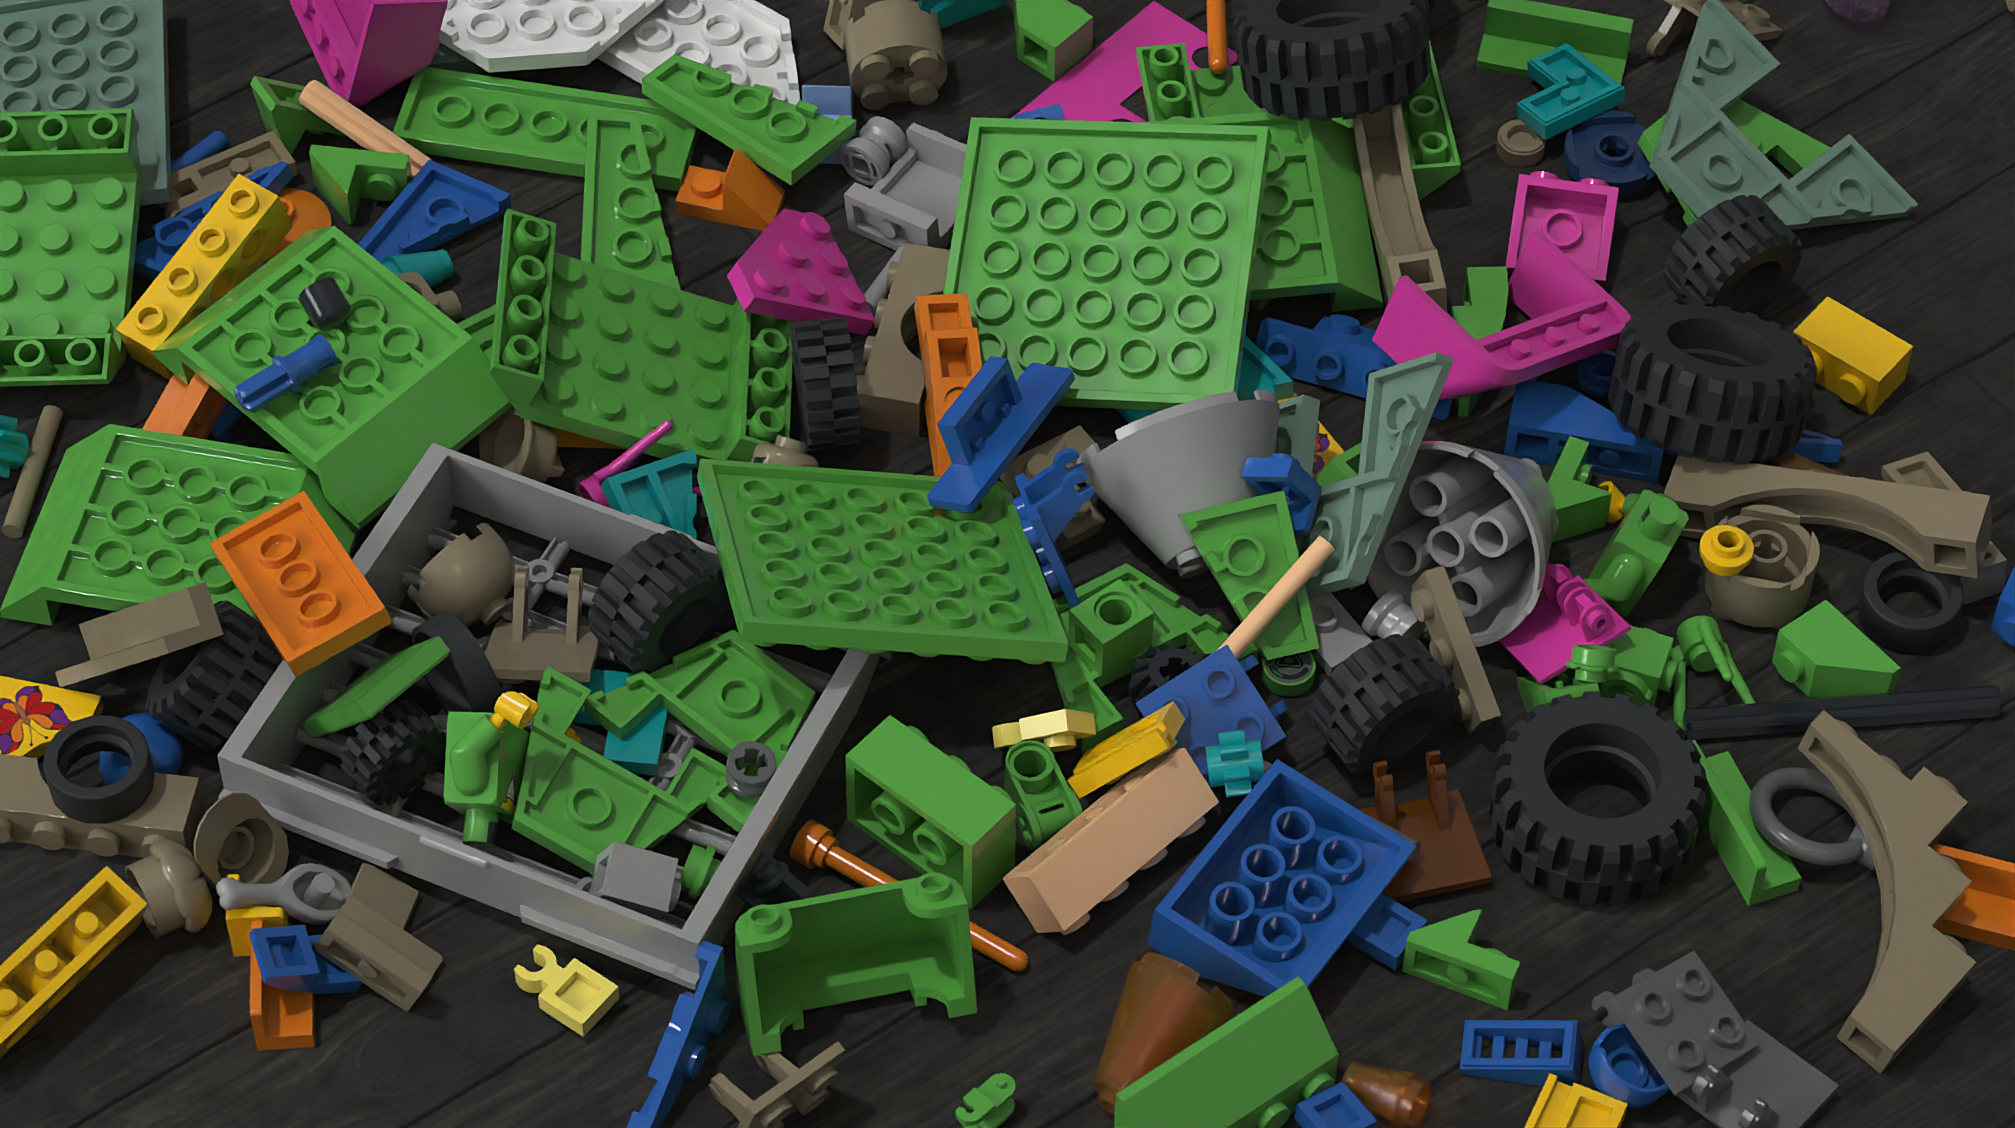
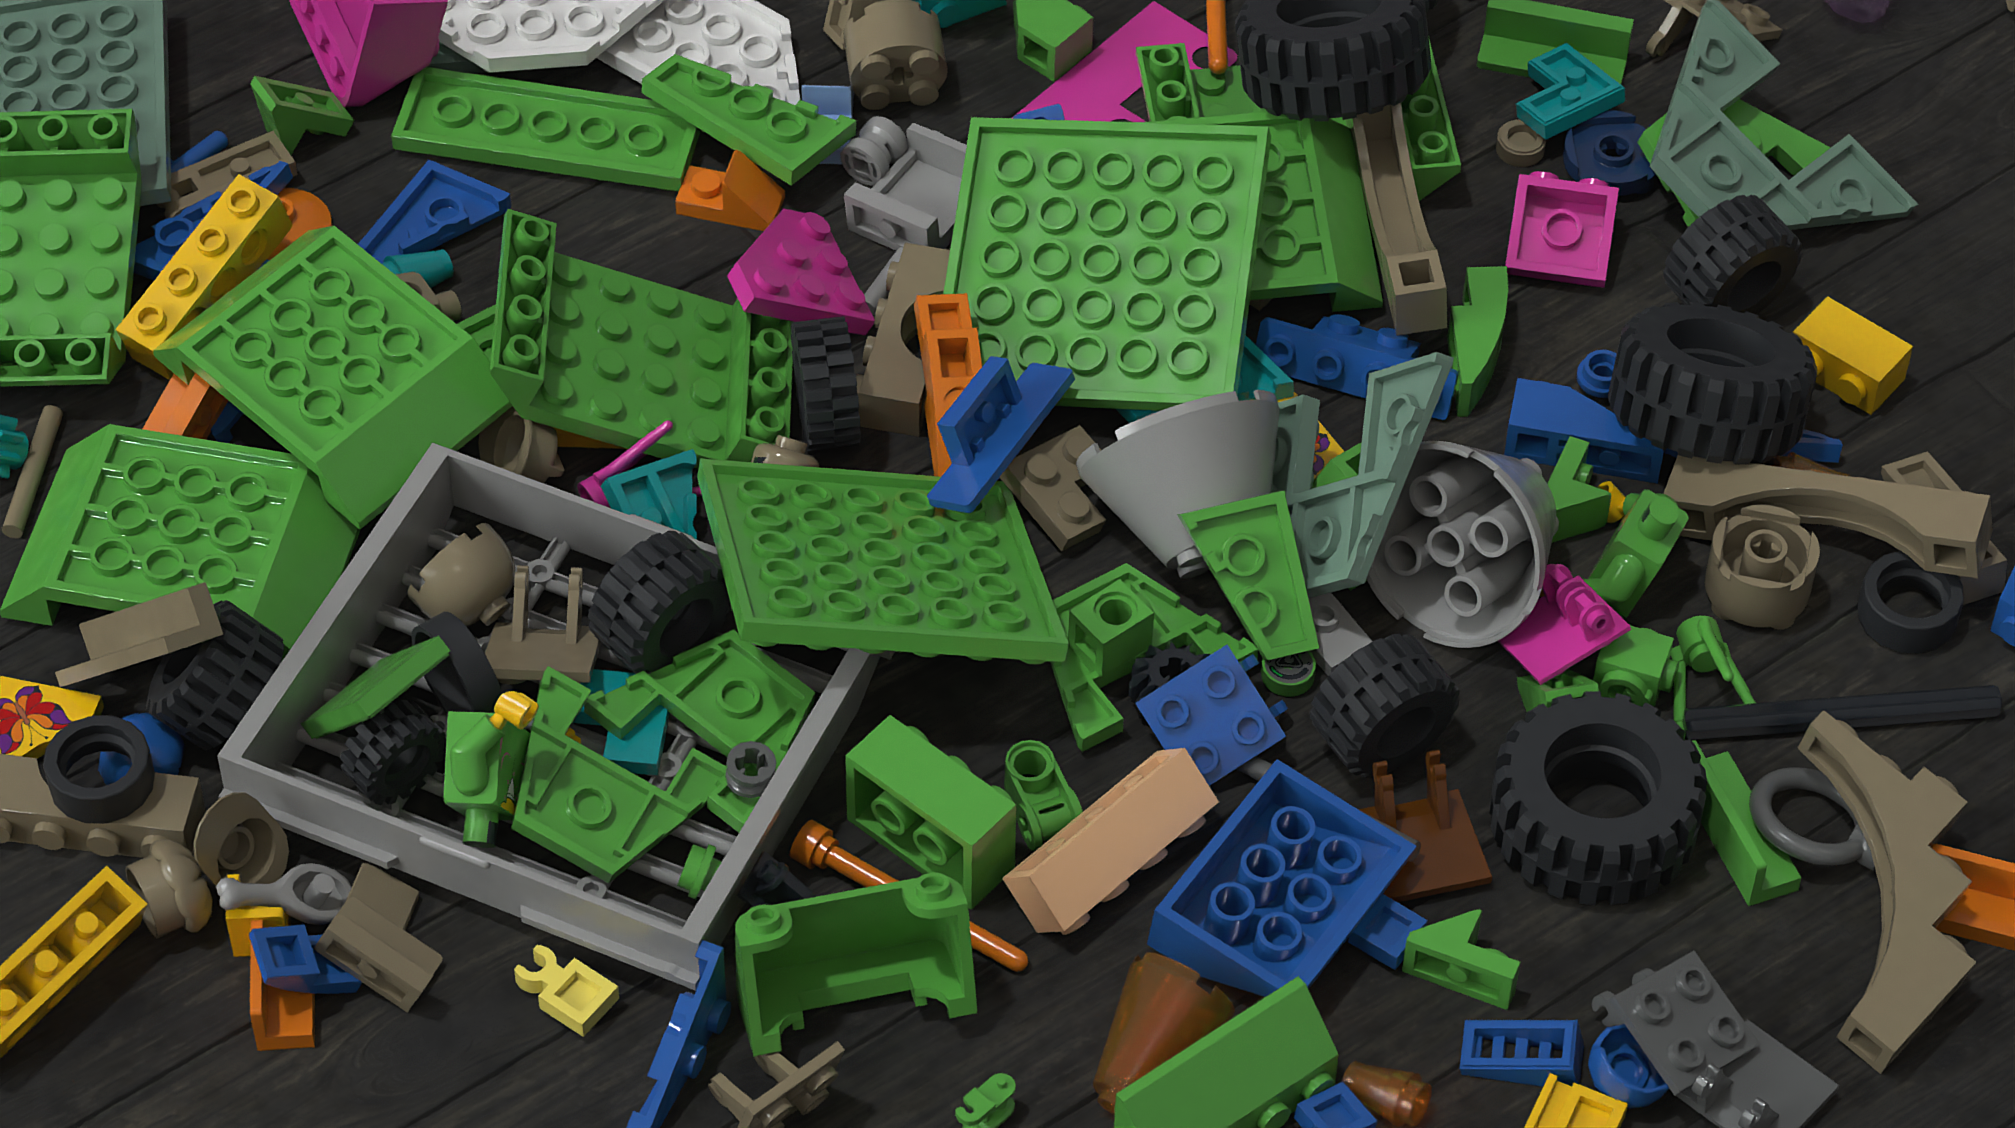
(285, 374): blue axle -> none
(300, 583): orange plate -> none
(325, 304): black piece -> none
(354, 174): bright green slope -> none
(357, 124): light nougat axle -> none
(620, 203): bright green wing -> none
(636, 879): light grey brick -> none
(1046, 509): blue plate -> none
(1054, 729): light yellow plate -> none
(1127, 749): yellow plate -> none
(1234, 763): teal gear -> none
(1279, 596): light nougat bar -> none
(1285, 474): blue bracket -> none
(1392, 616): light grey wheel -> none
(1454, 649): dark tan plate -> none
(1568, 323): dark pink windscreen -> none
(1592, 662): bright green plate -> none
(1726, 560): yellow plate -> none
(1832, 656): bright green slope -> none

